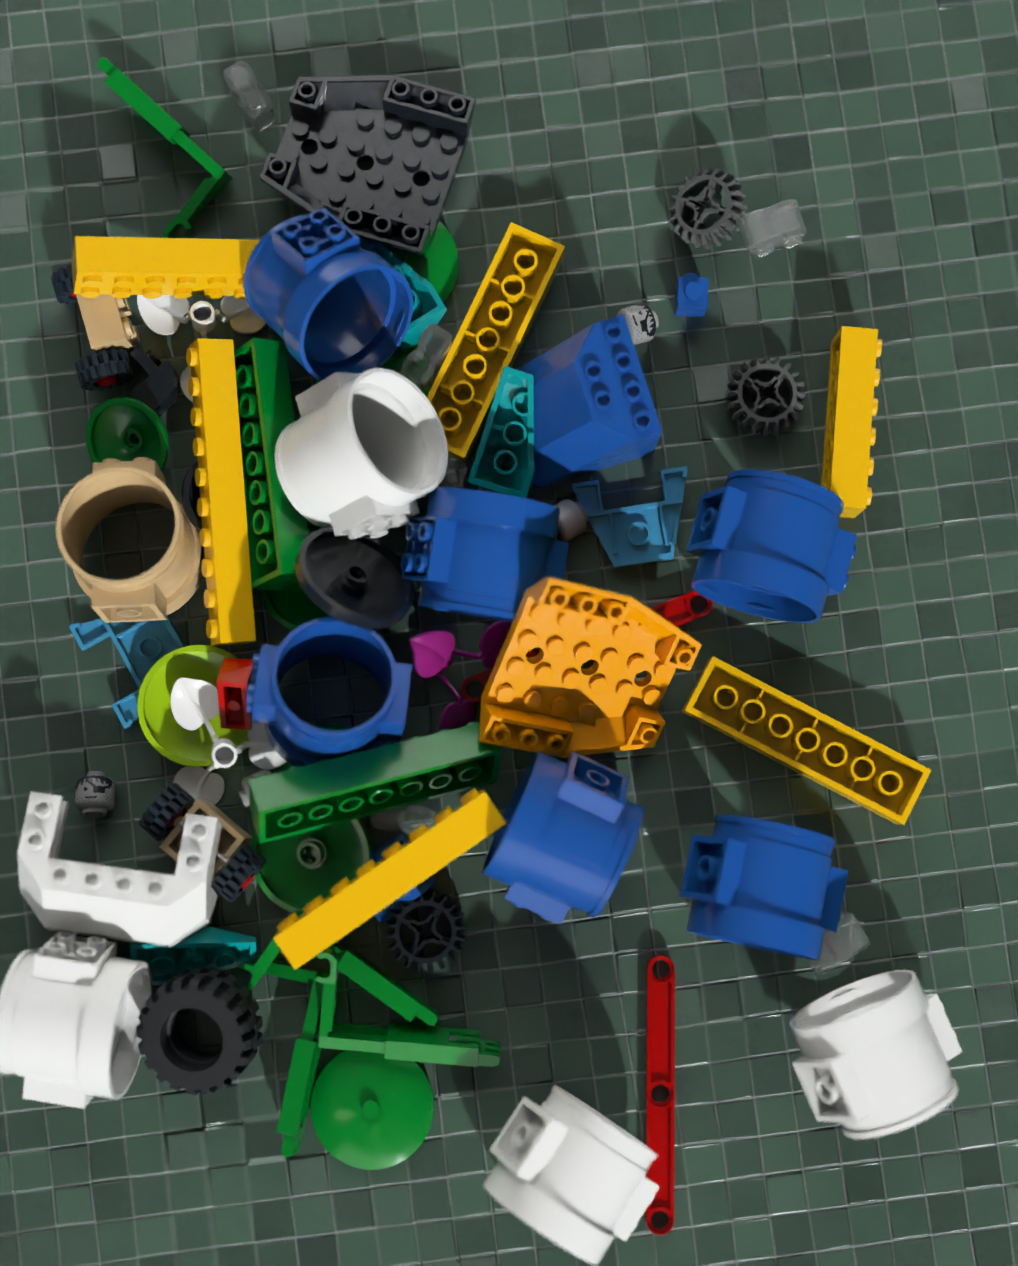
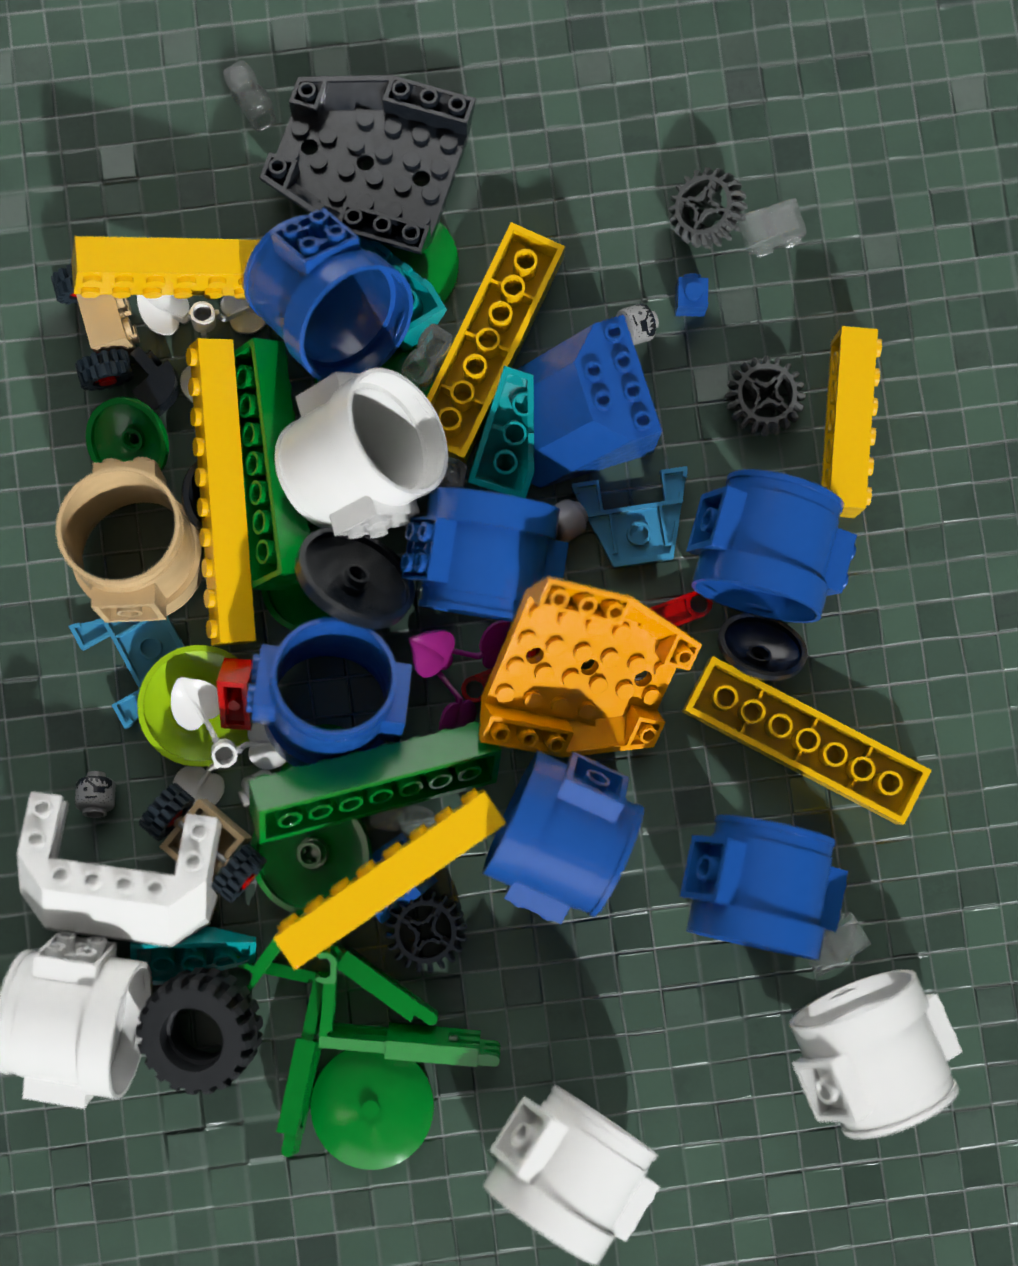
(178, 137): green hinge -> none
(660, 1071): red beam -> none
(762, 647): none -> black dish

